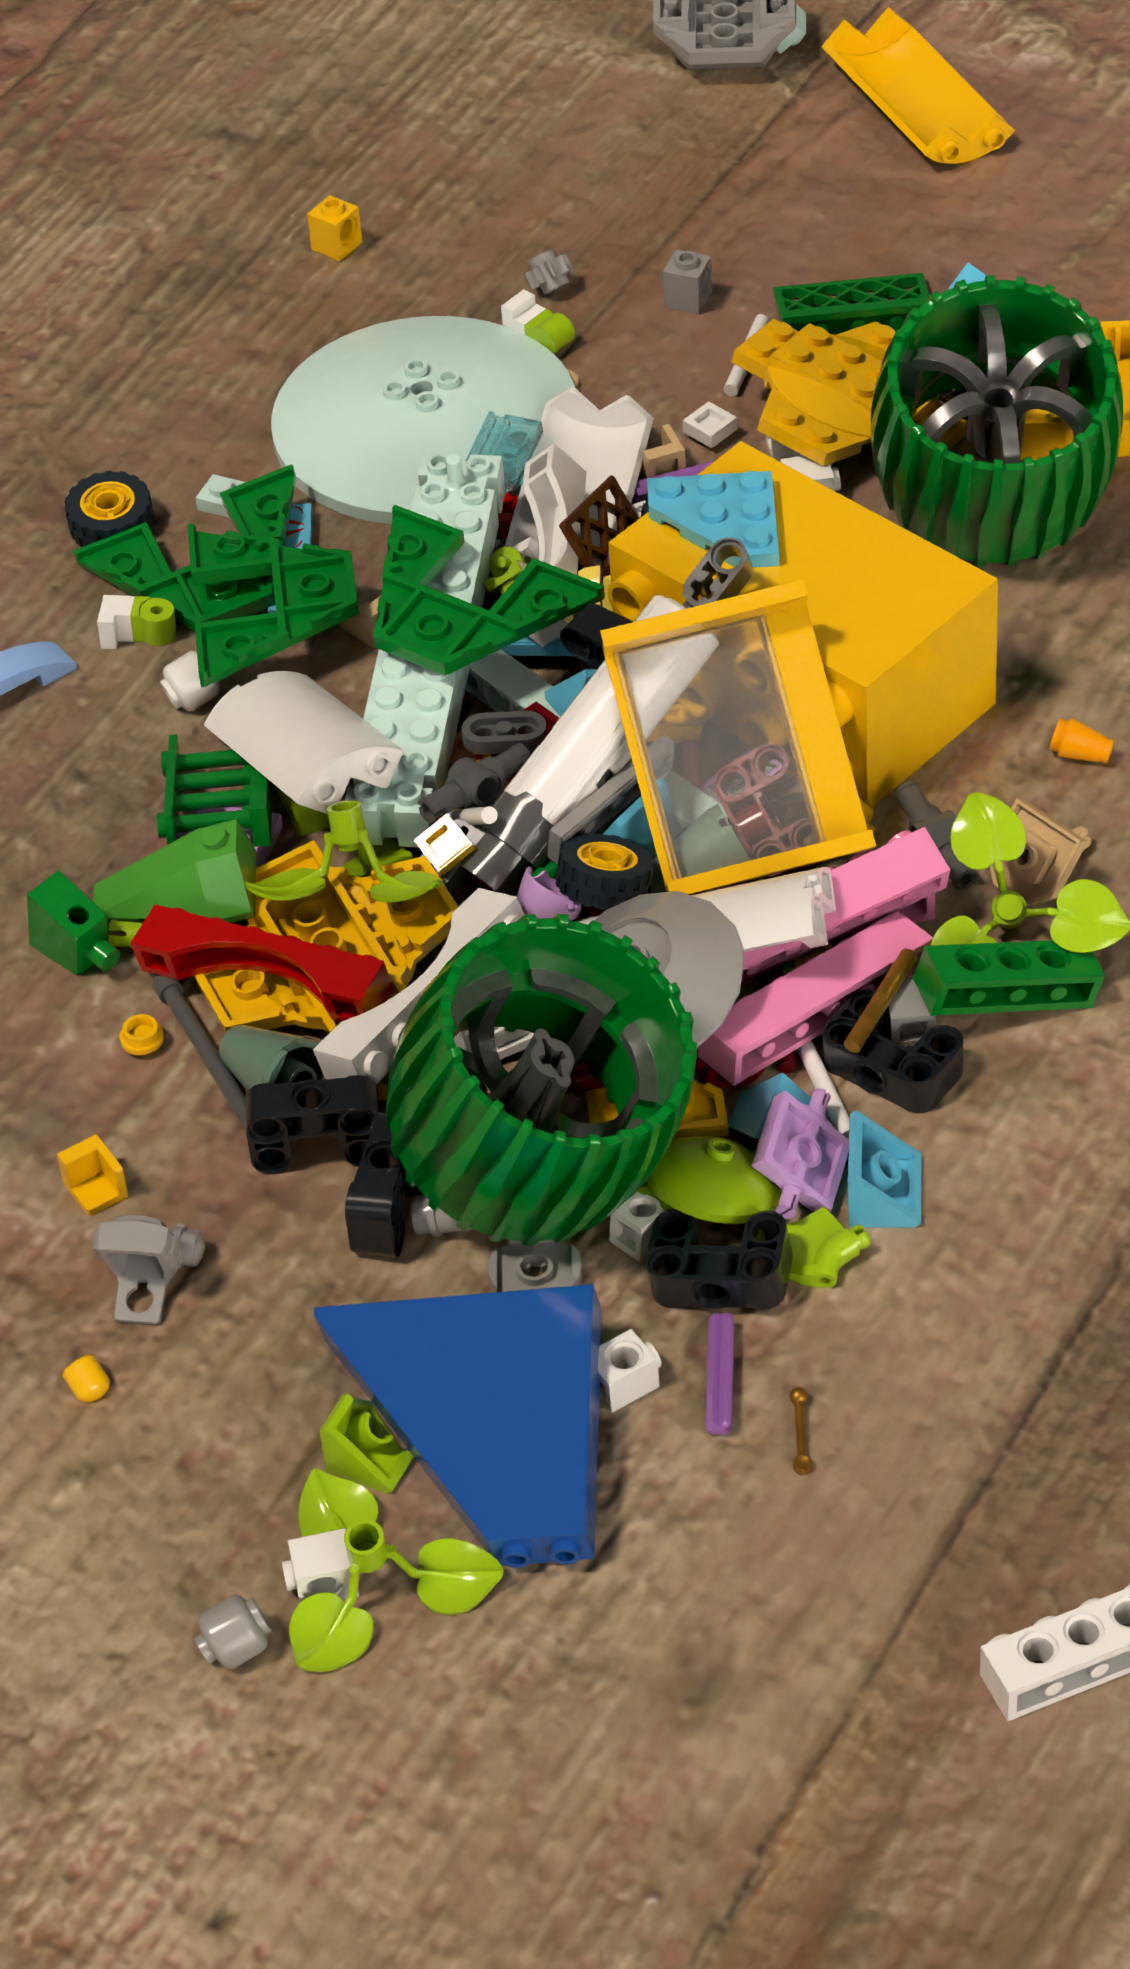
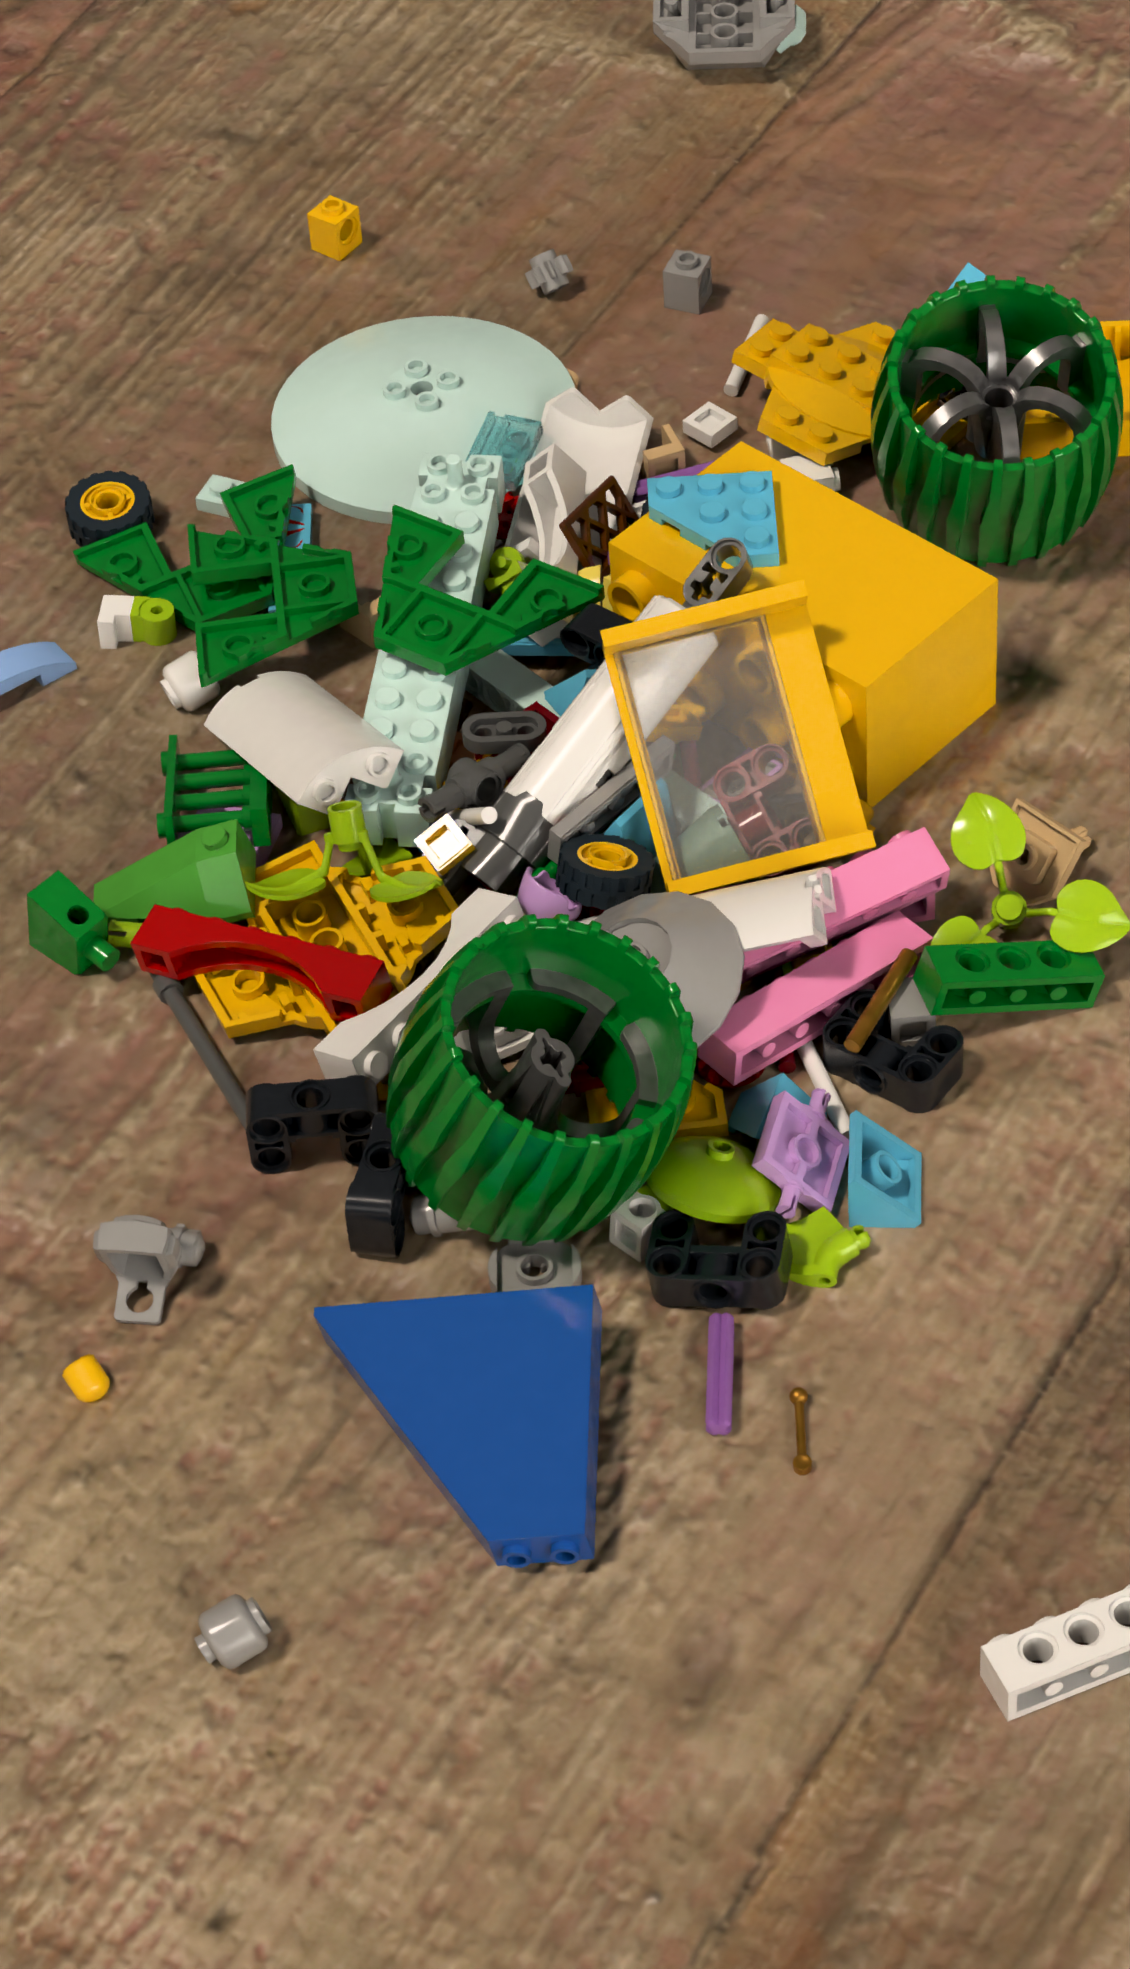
(92, 1175): yellow panel -> none
(141, 1035): yellow plate -> none
(268, 1056): sand green cone -> none
(318, 1565): white brick -> none
(333, 1632): lime plant -> none
(362, 1446): lime slope -> none
(537, 322): leg -> none
(627, 1370): white brick -> none
(839, 316): green fence -> none
(918, 89): yellow cylinder -> none
(939, 828): dark grey pin -> none
(1080, 742): light orange cone -> none

